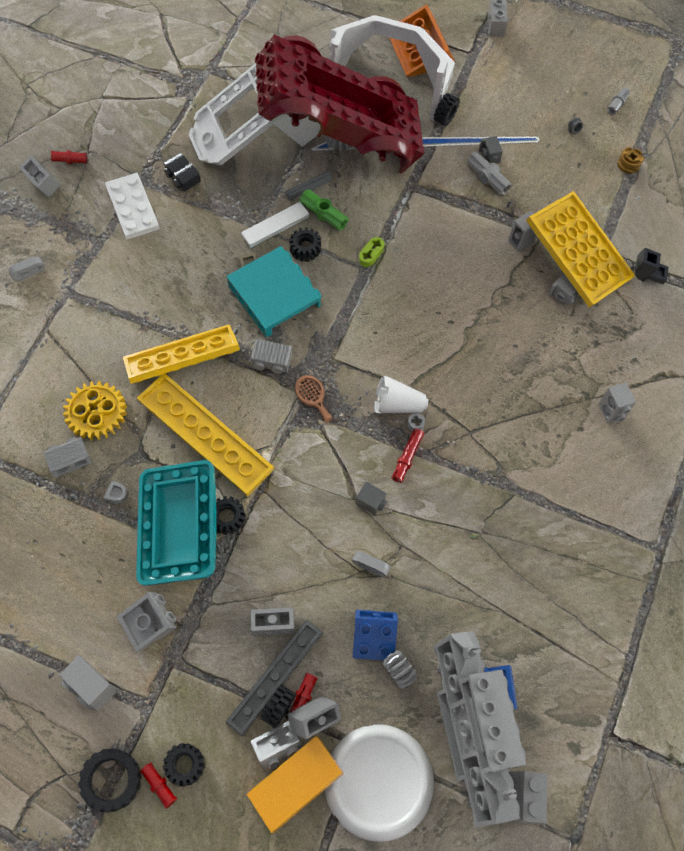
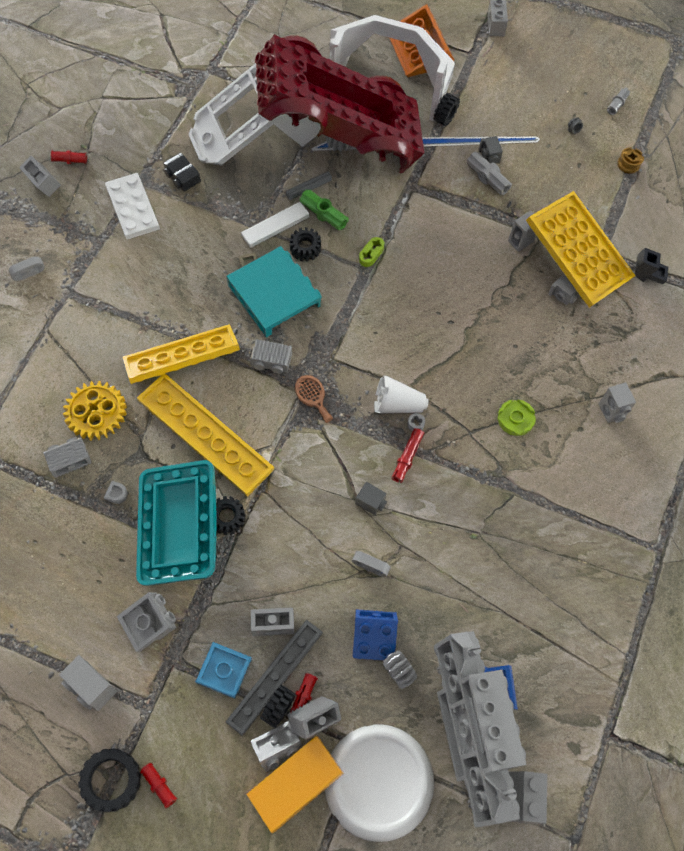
(170, 764): black tyre -> none
(223, 670): none -> dark azure tile
(516, 417): none -> lime tile

